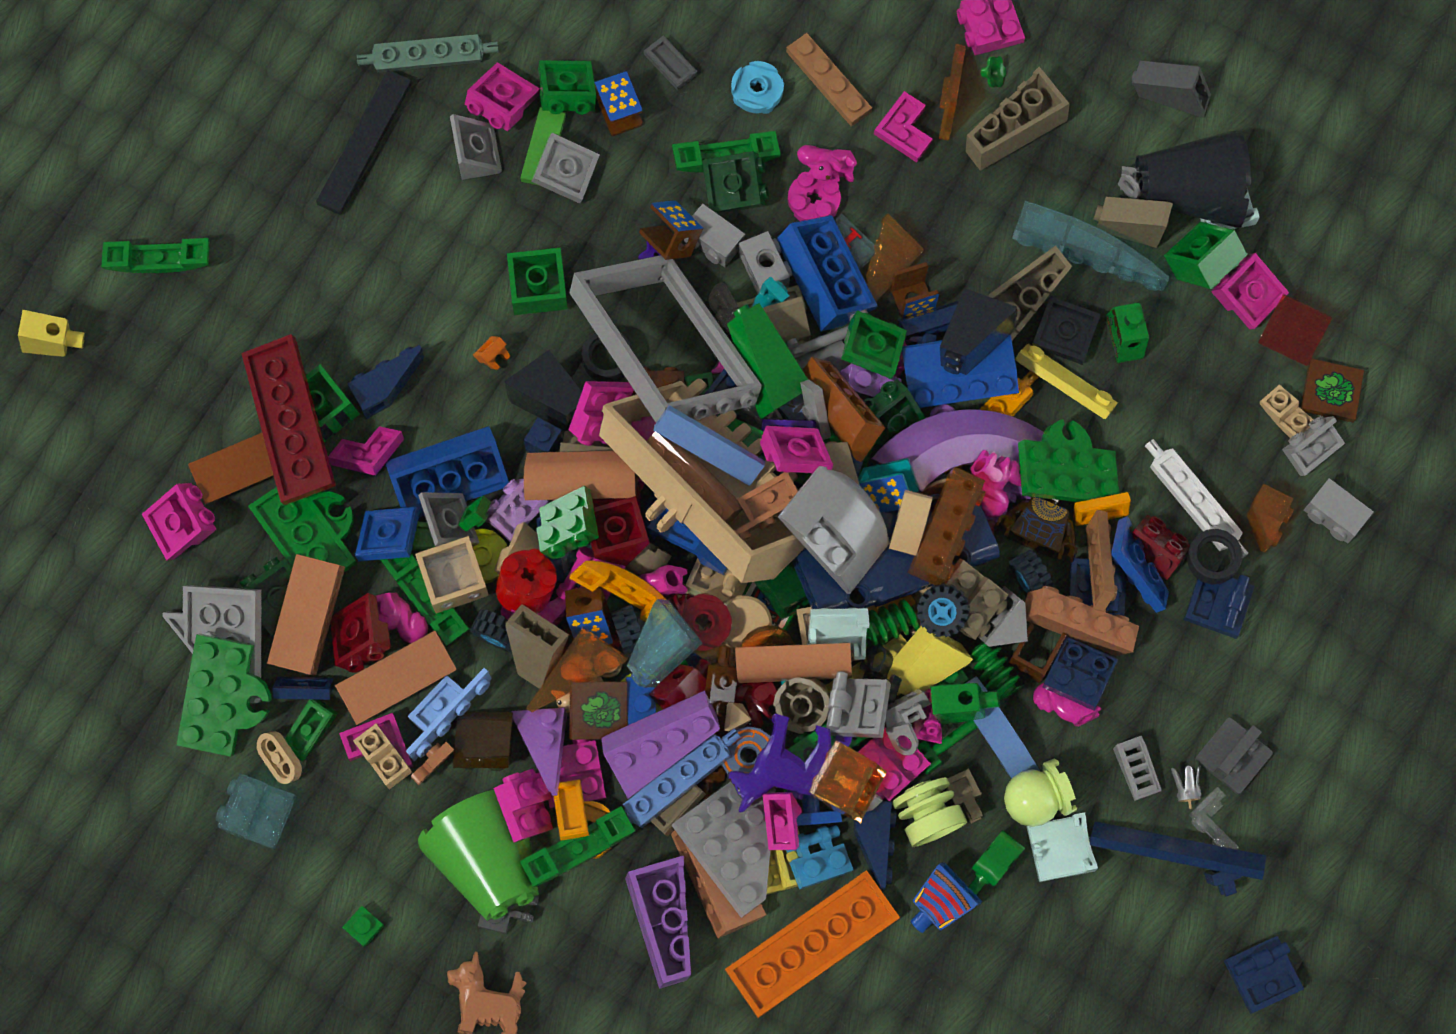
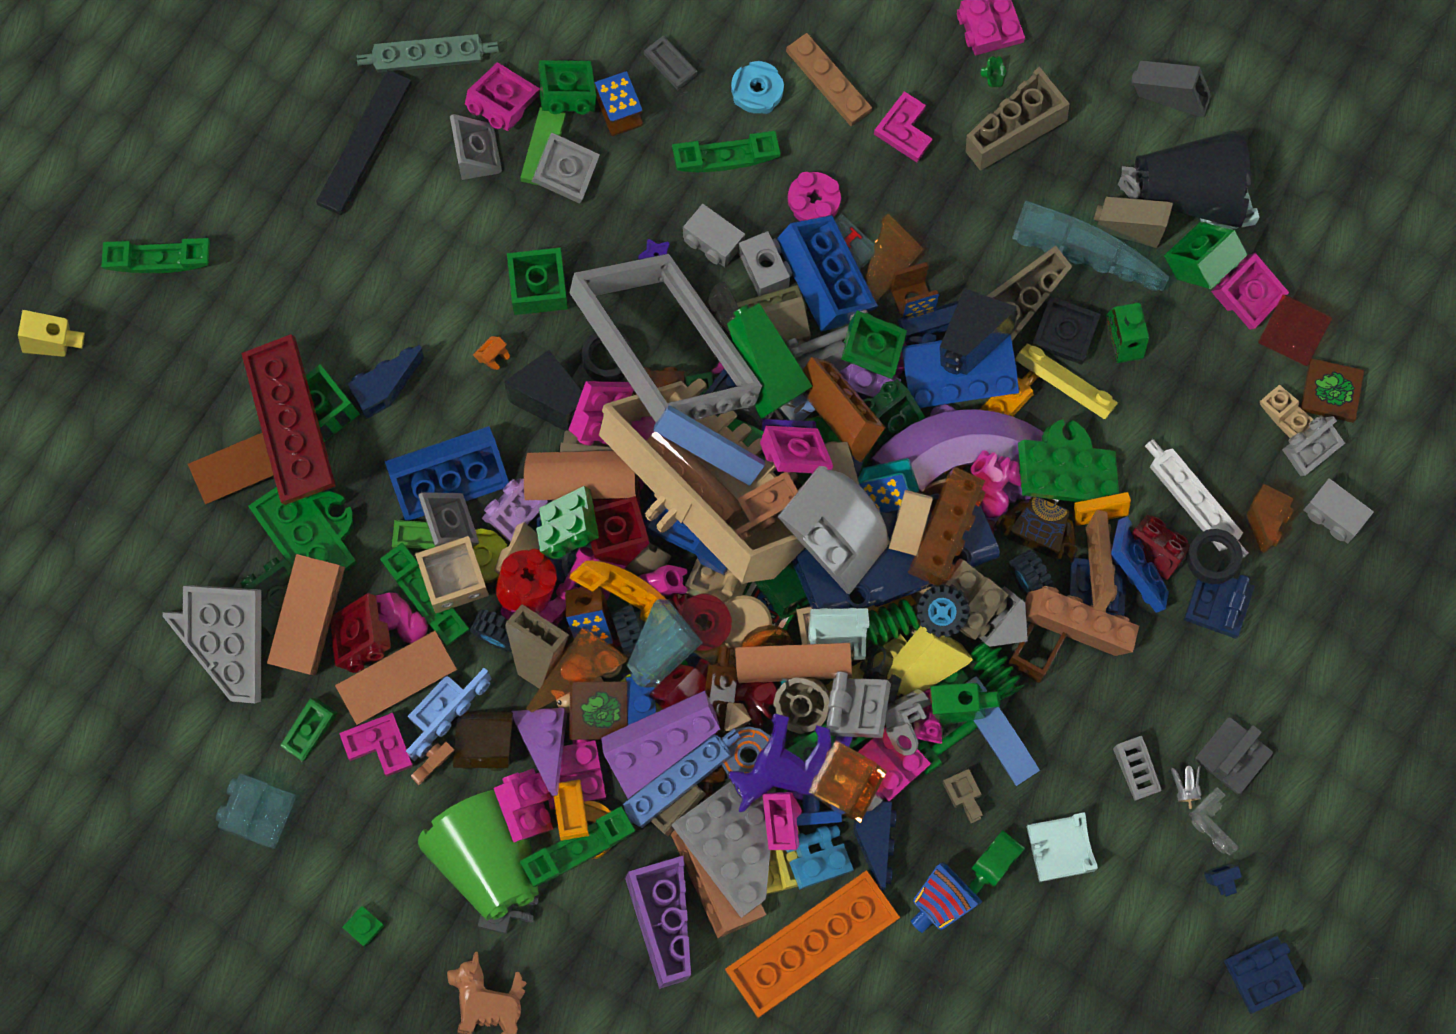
(179, 520): dark pink plate -> none
(220, 695): green plate -> none
(279, 757): tan plate -> none
(303, 688): dark blue tile -> none
(369, 456): dark pink plate -> none
(382, 756): tan slope -> none
(387, 534): blue tile -> none
(475, 514): green plate -> none
(543, 437): dark blue brick -> none
(683, 225): reddish brown piece -> none
(735, 182): dark green plate -> none
(771, 293): teal plate -> none
(815, 408): light grey plate -> none
(827, 163): dark pink animal -> none
(929, 811): yellowish green wheel -> none
(950, 92): clear orange wing -> none
(1037, 796): yellowish green tile -> none
(1063, 707): dark pink animal -> none
(1080, 673): dark blue plate -> none
(1178, 850): dark blue tile -> none

